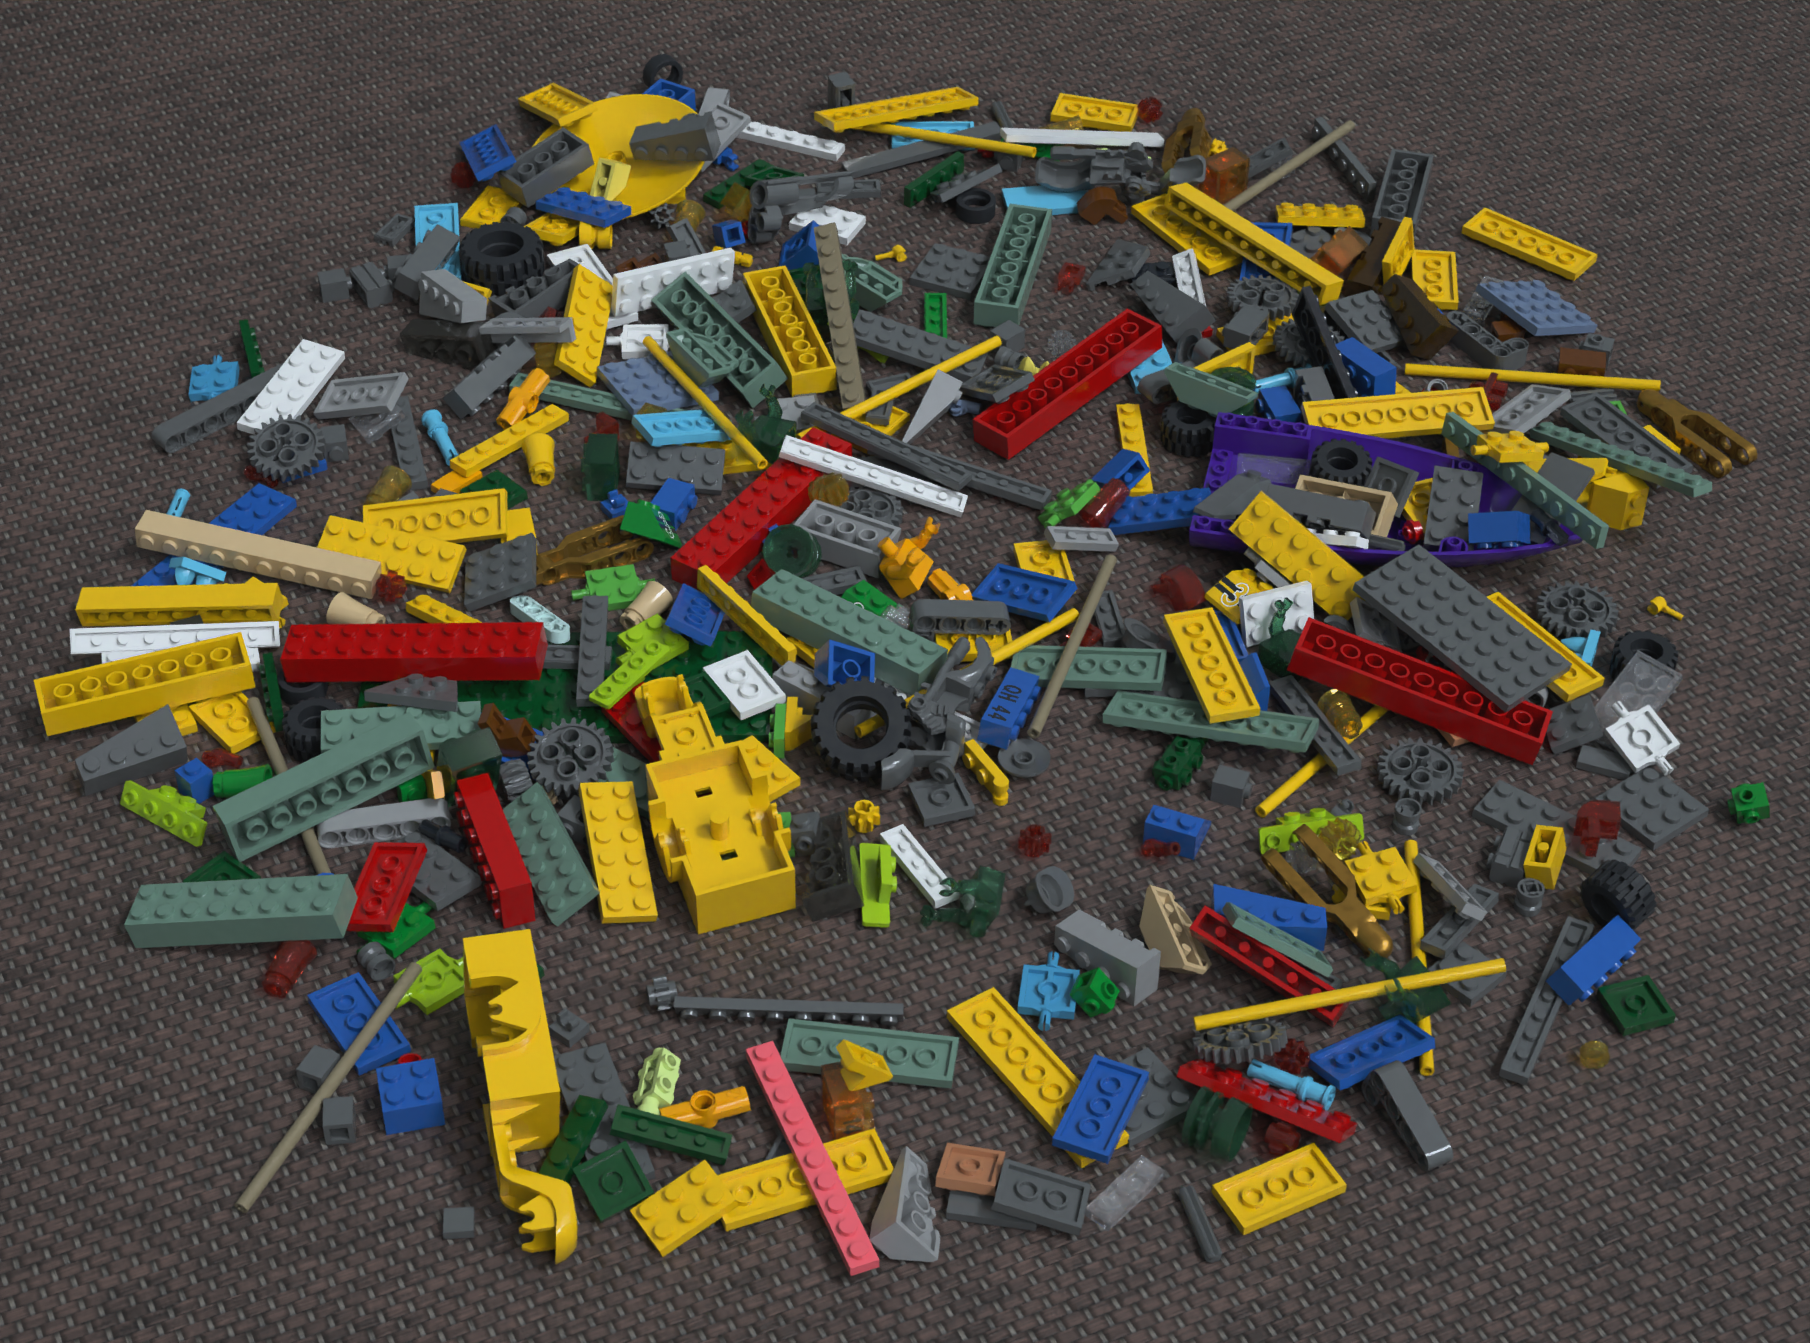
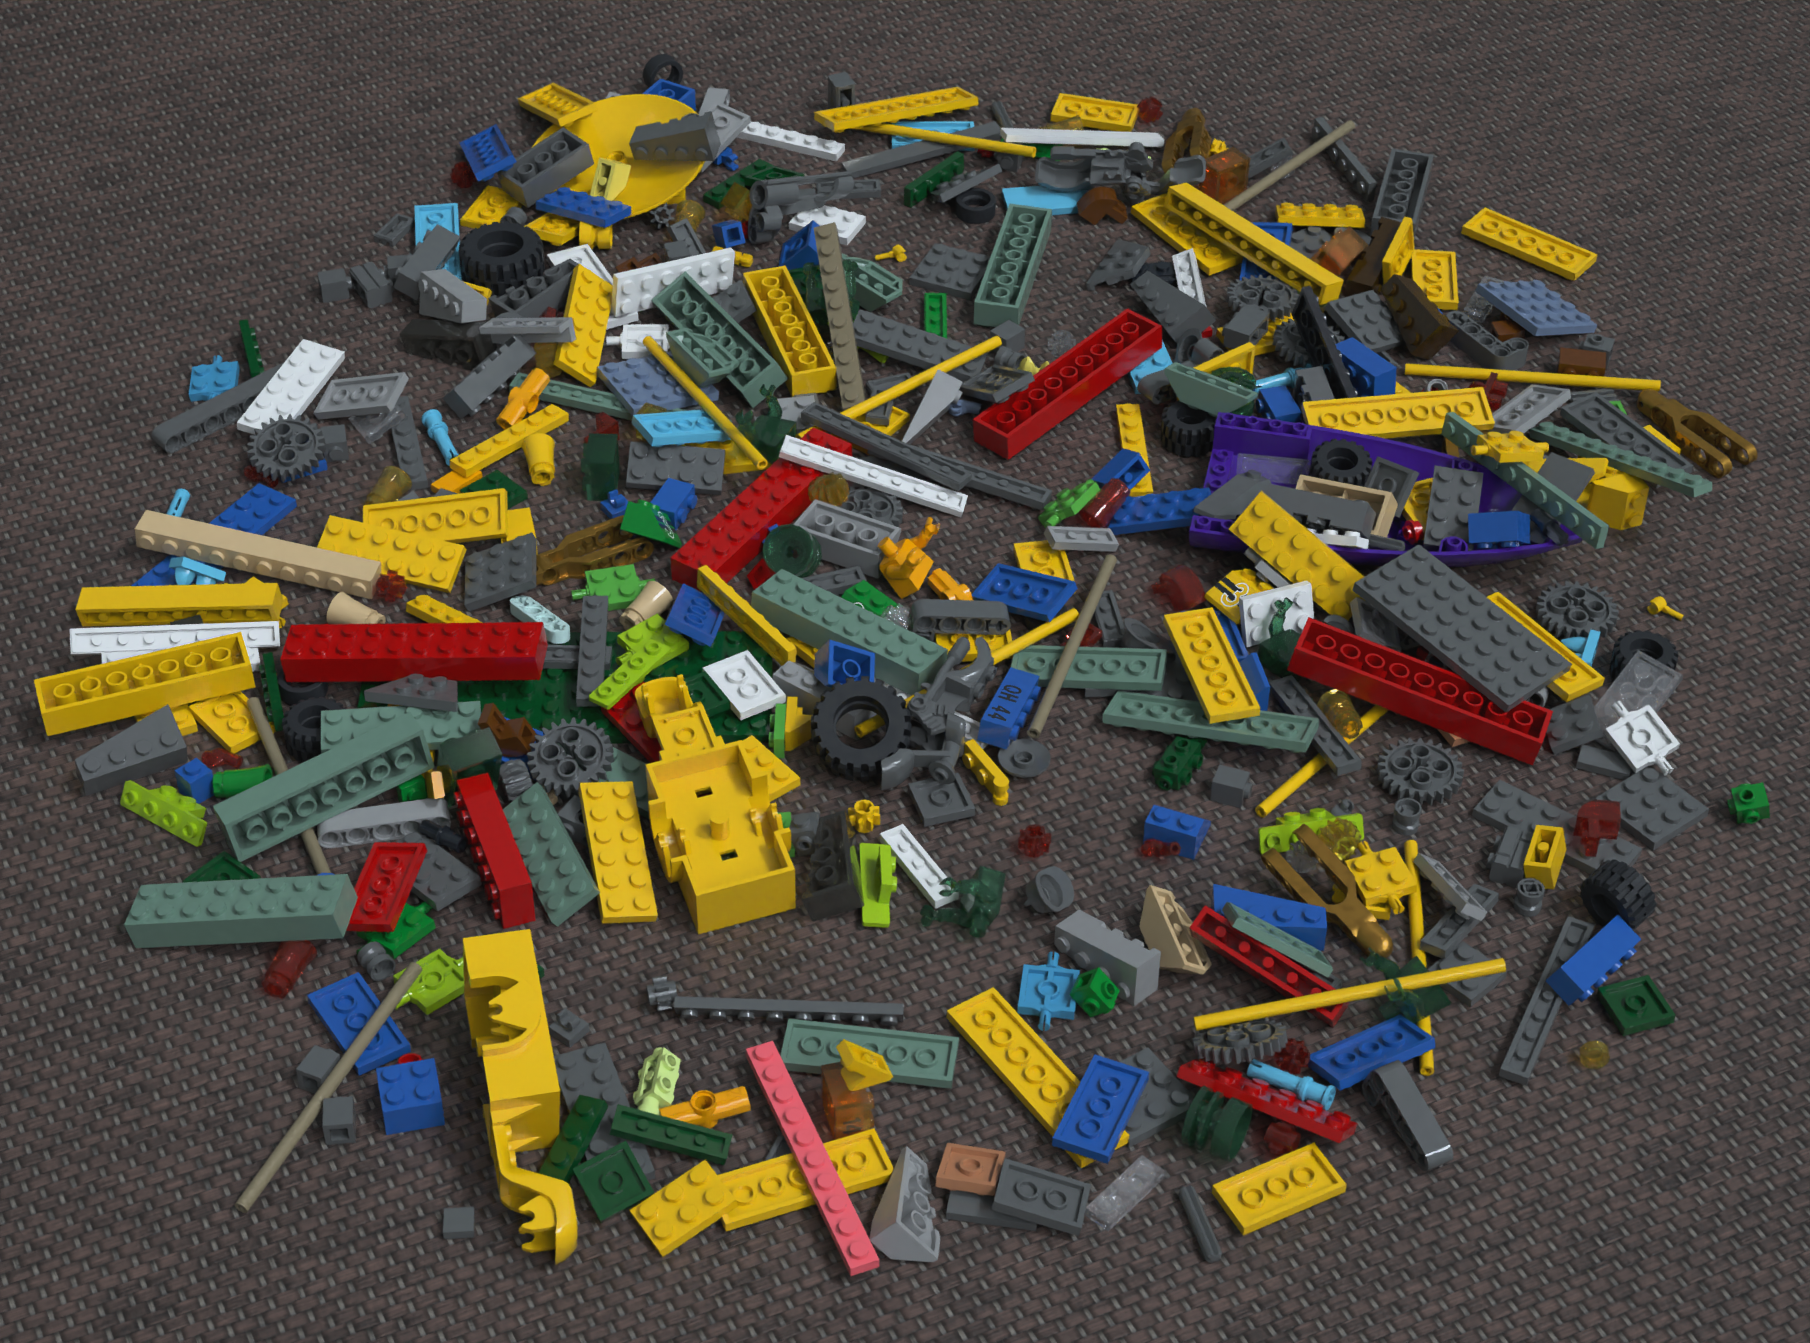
(1070, 275): clear red plate -> none

